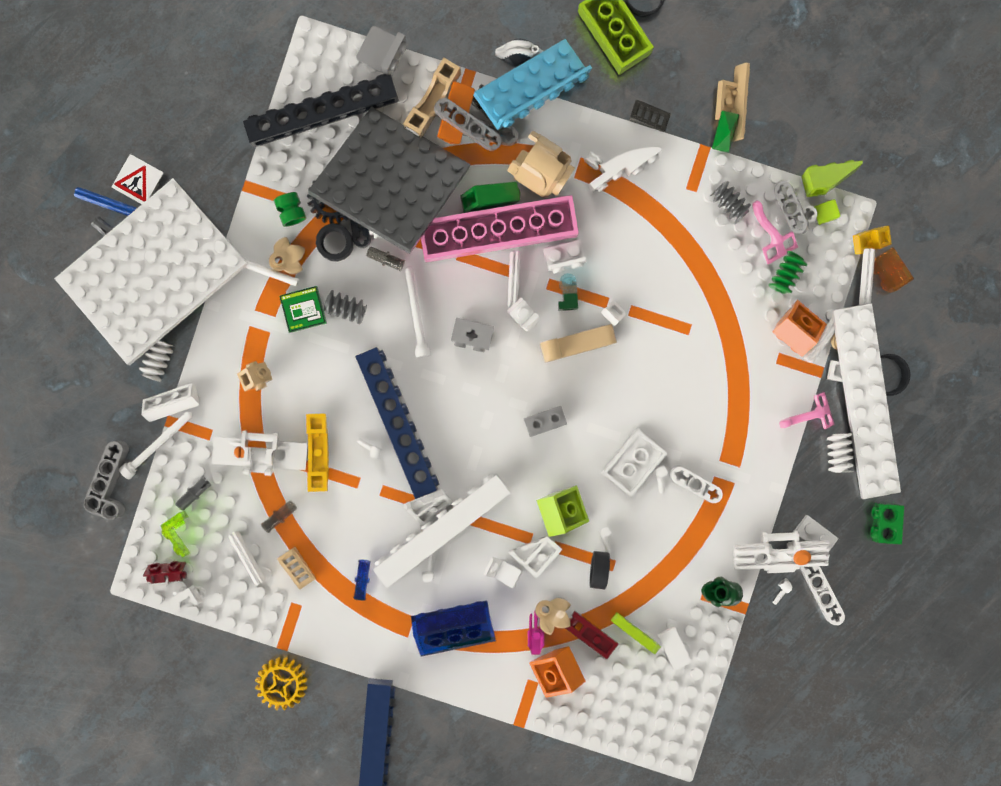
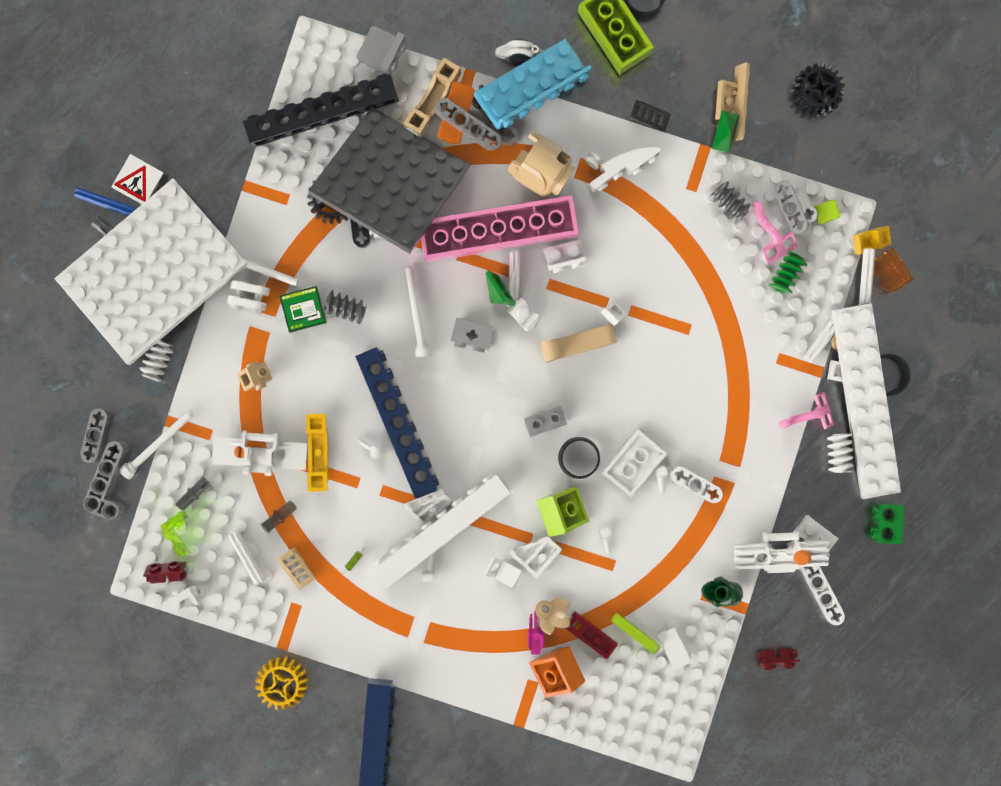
(87, 439): none -> light grey beam
(170, 402): white slope -> none
(238, 301): none -> white brick
(289, 207): green wheel -> none
(289, 254): tan plate -> none
(320, 242): black tyre -> none
(352, 562): none -> lime piece
(362, 579): clear blue pin -> none
(385, 258): clear smoke axle -> none
(453, 628): clear blue slope -> none
(490, 196): green slope -> none
(497, 290): none -> green slope
(561, 452): none -> black tyre
(569, 293): leg -> none
(599, 570): black tyre -> none
(785, 659): none -> dark red hinge
(786, 588): white hand -> none
(799, 328): orange slope -> none
(818, 74): none -> black gear
(822, 179): lime slope -> none

